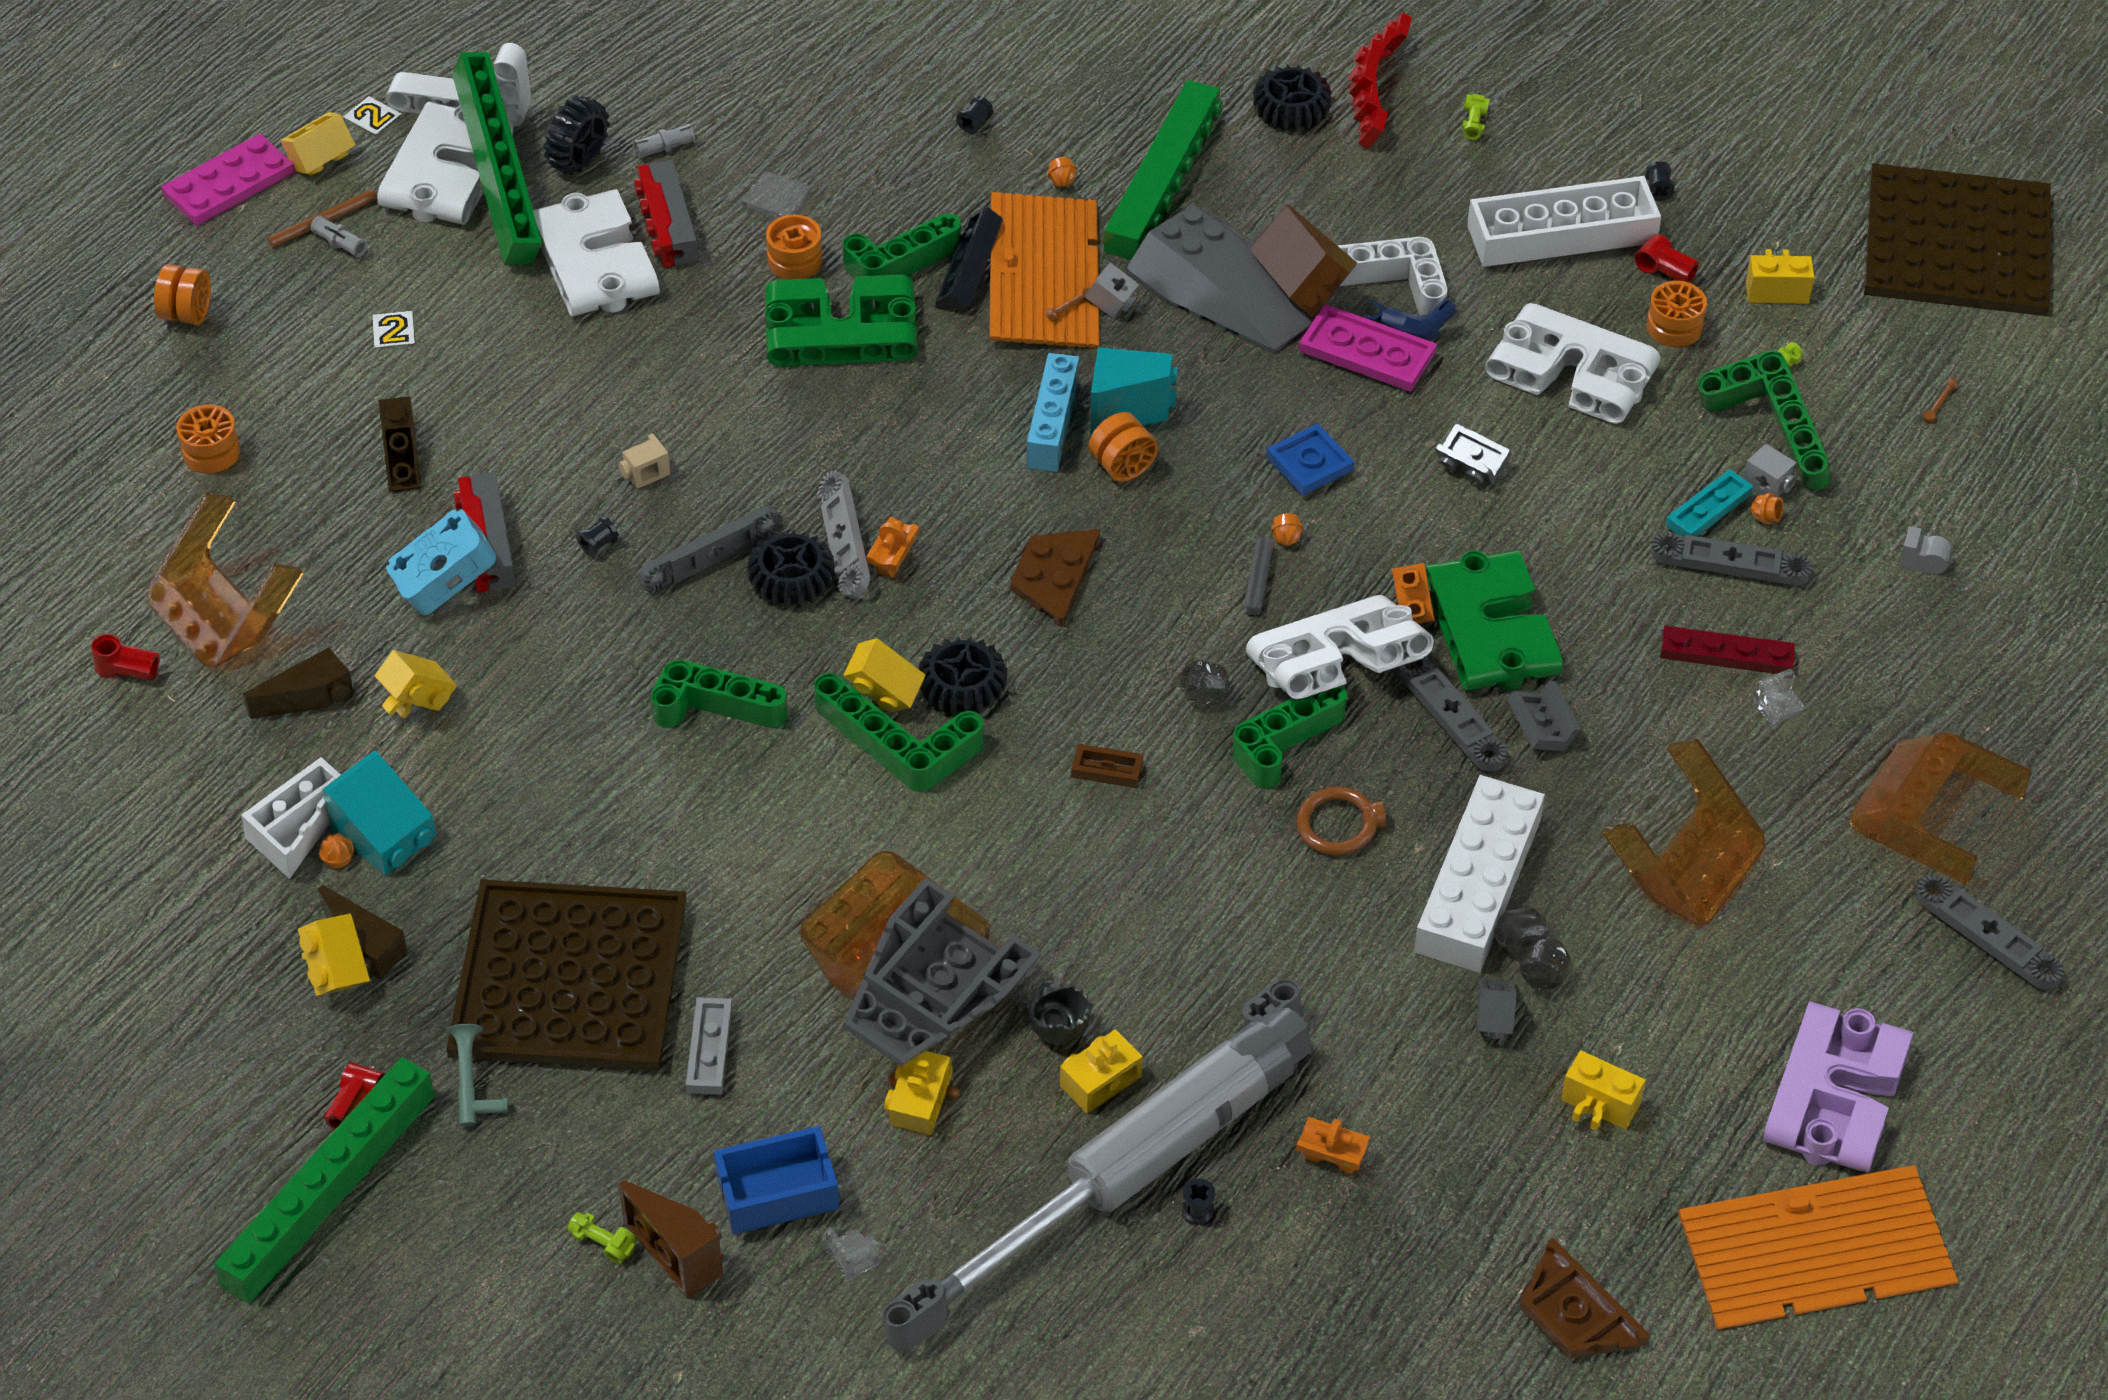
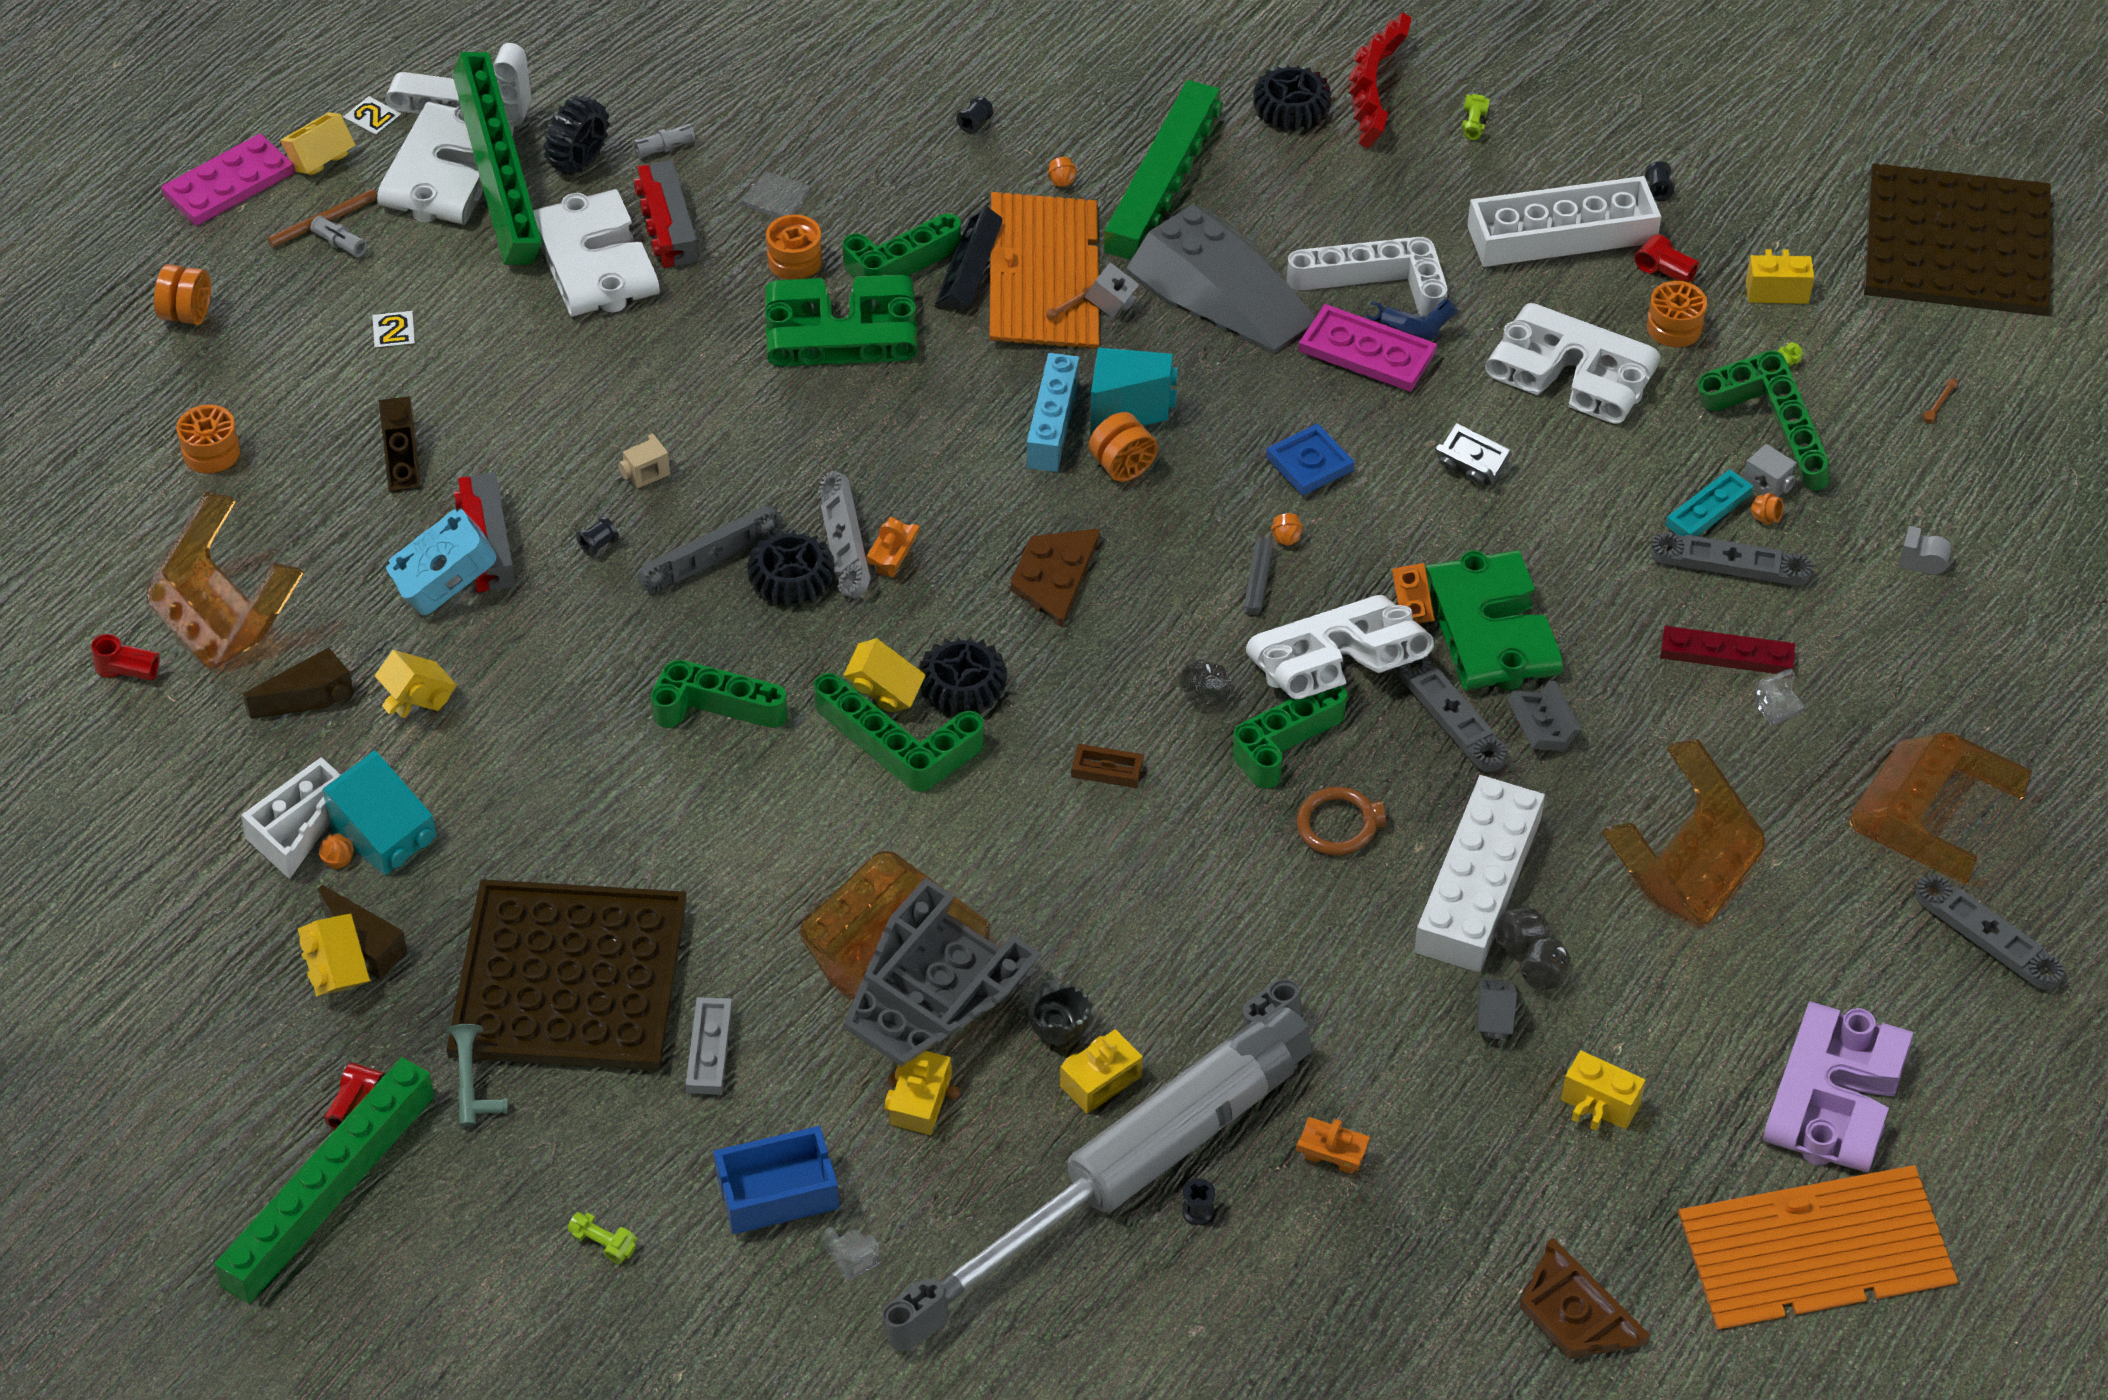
(674, 1237): reddish brown slope -> none
(1302, 260): reddish brown slope -> none

